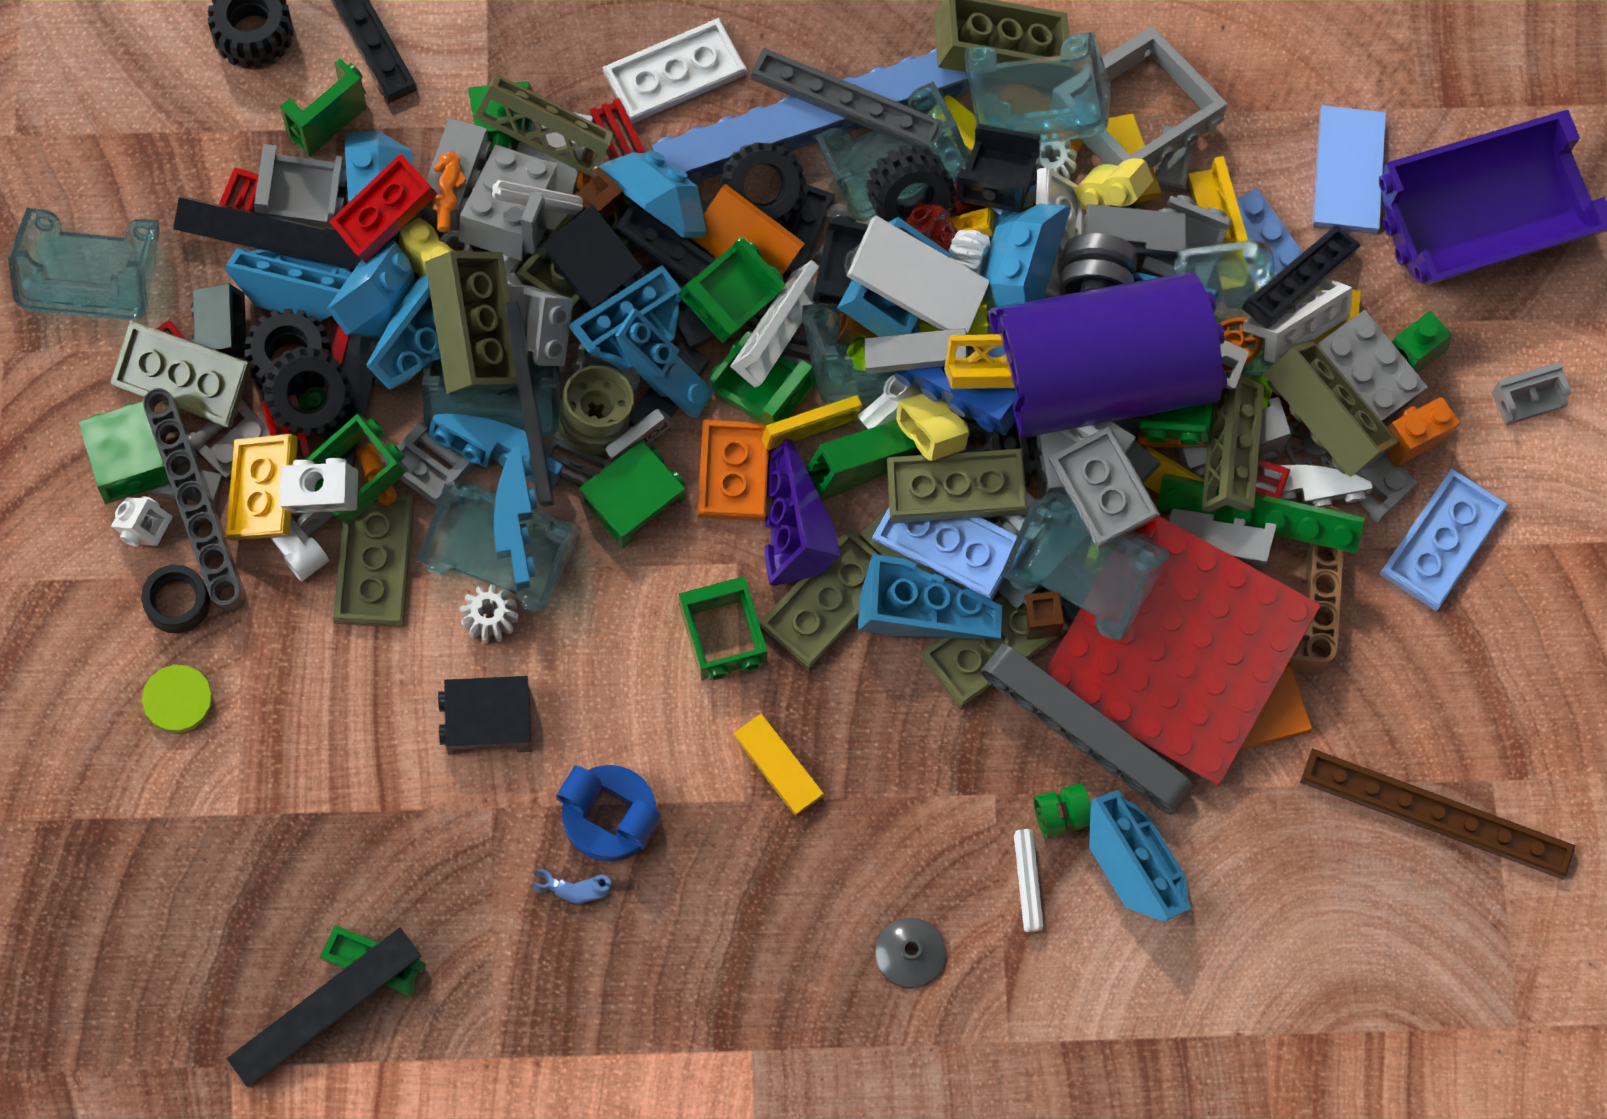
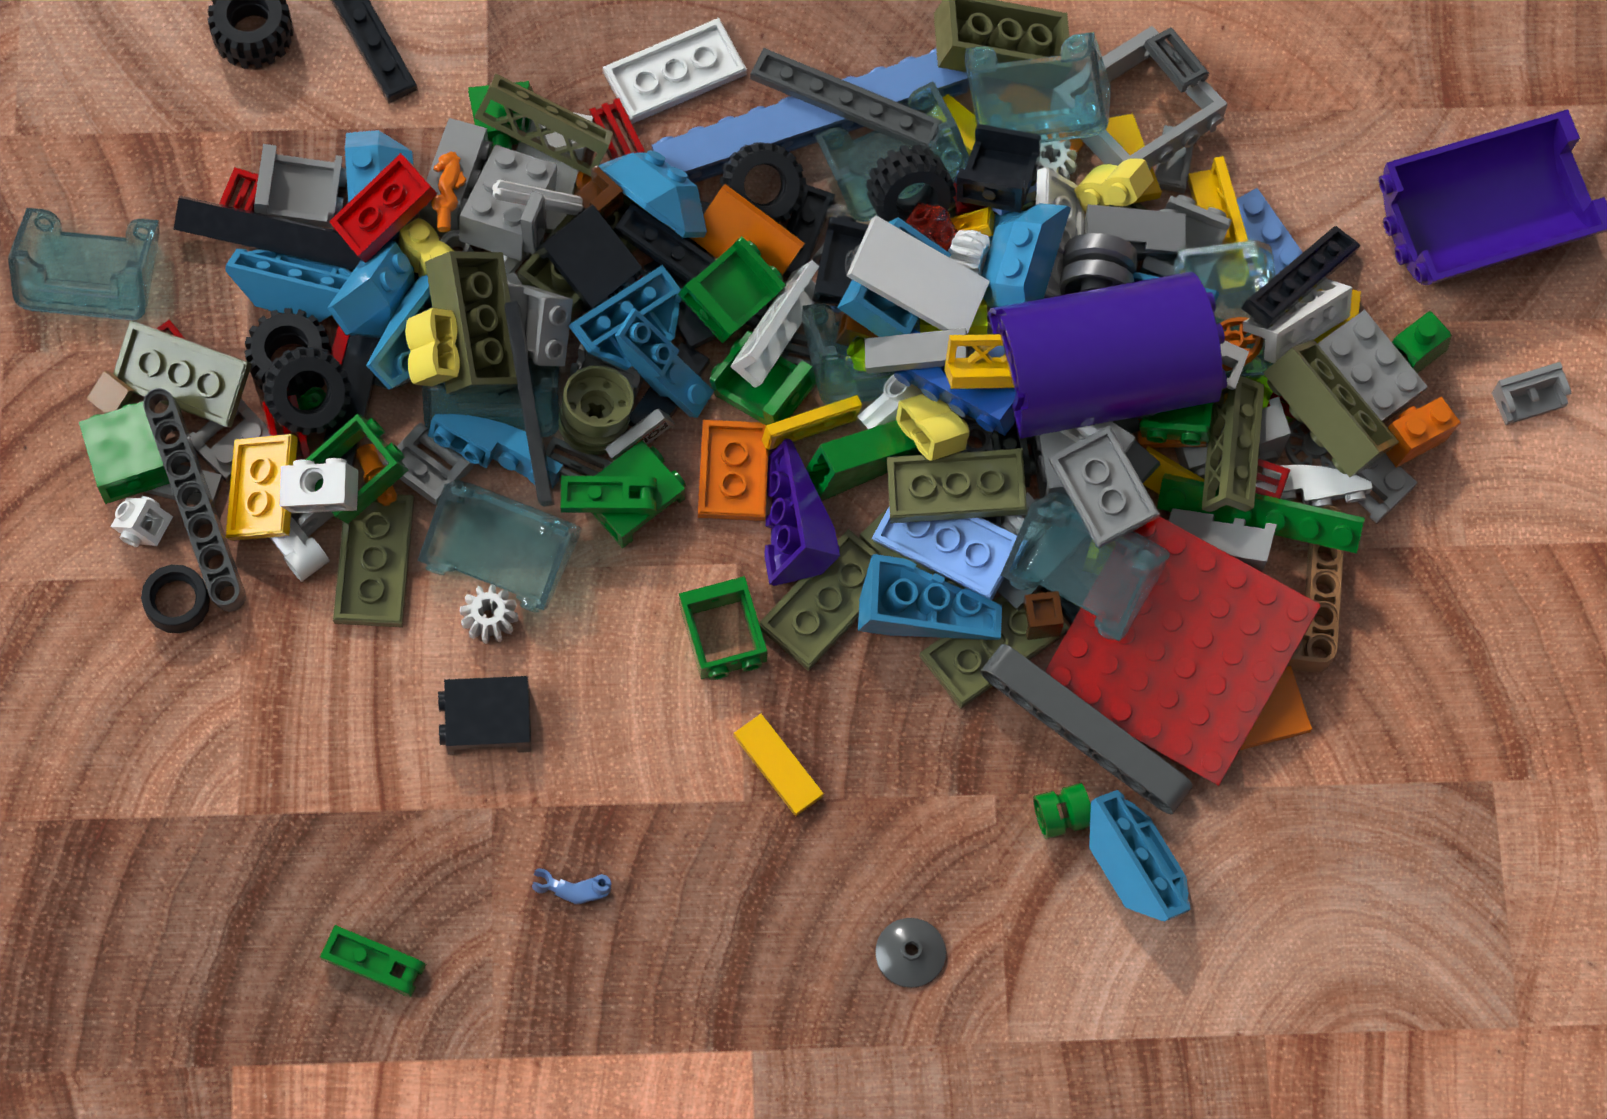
(110, 393): none -> tile
(177, 699): lime tile -> none
(220, 319): pearl dark grey brick -> none
(324, 1007): black tile -> none
(328, 113): green panel -> none
(432, 347): none -> light yellow brick
(513, 505): dark azure slope -> none
(579, 796): blue piece -> none
(607, 494): none -> green plate
(1028, 880): white axle -> none
(1172, 63): none -> dark grey tile
(1349, 169): light blue tile -> none
(1438, 814): reddish brown tile -> none
(1443, 539): light blue tile -> none

